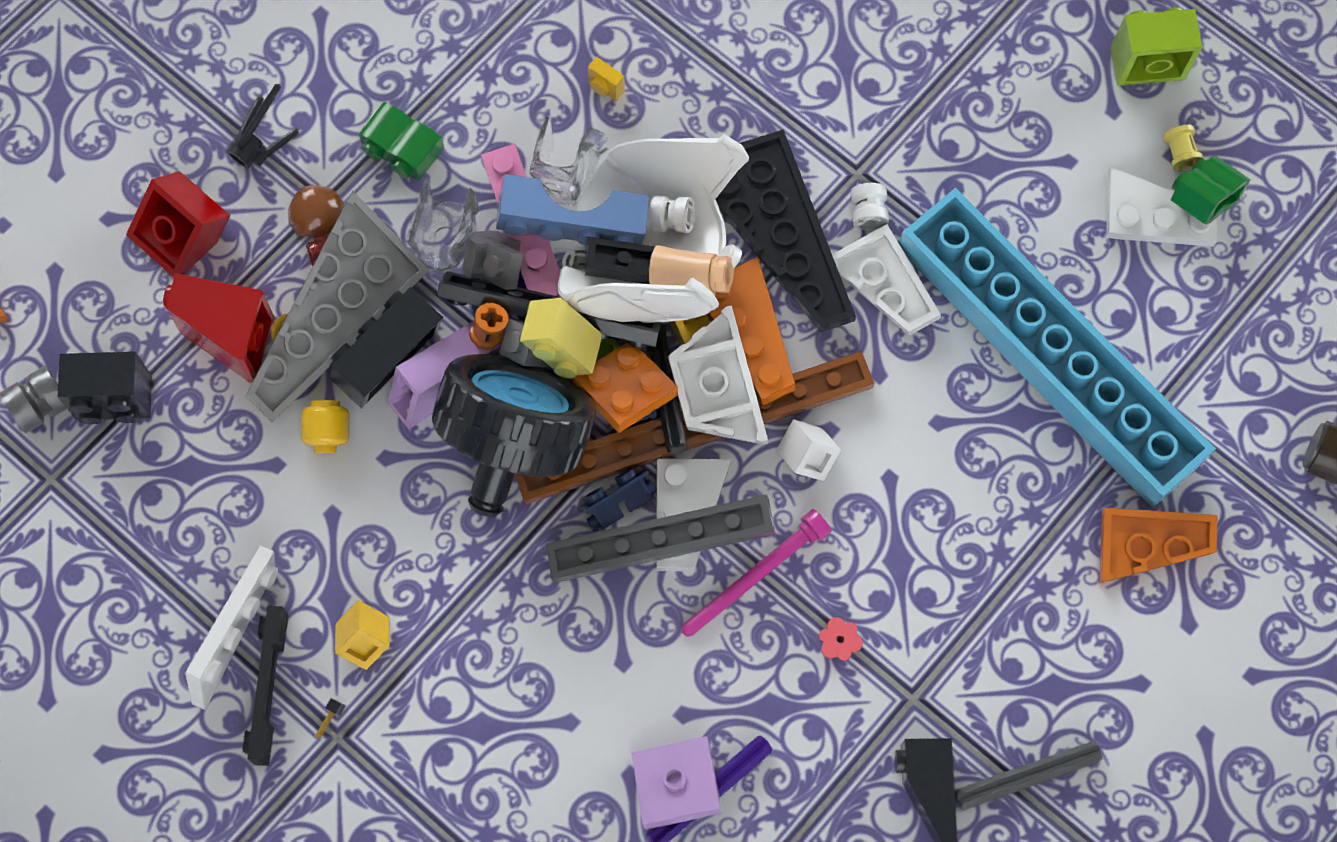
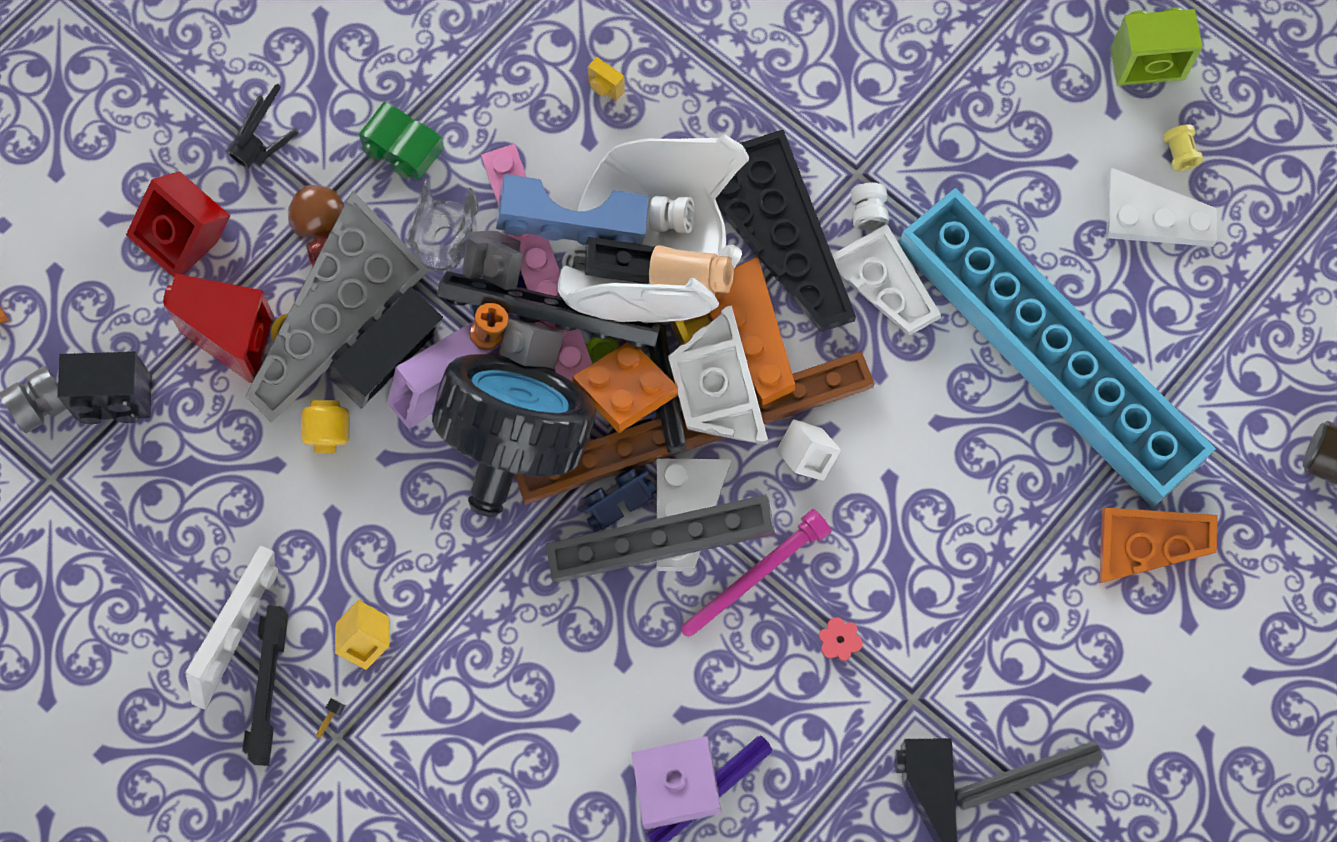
(561, 337): light yellow brick -> none
(573, 178): clear piece -> none
(1209, 189): green brick -> none

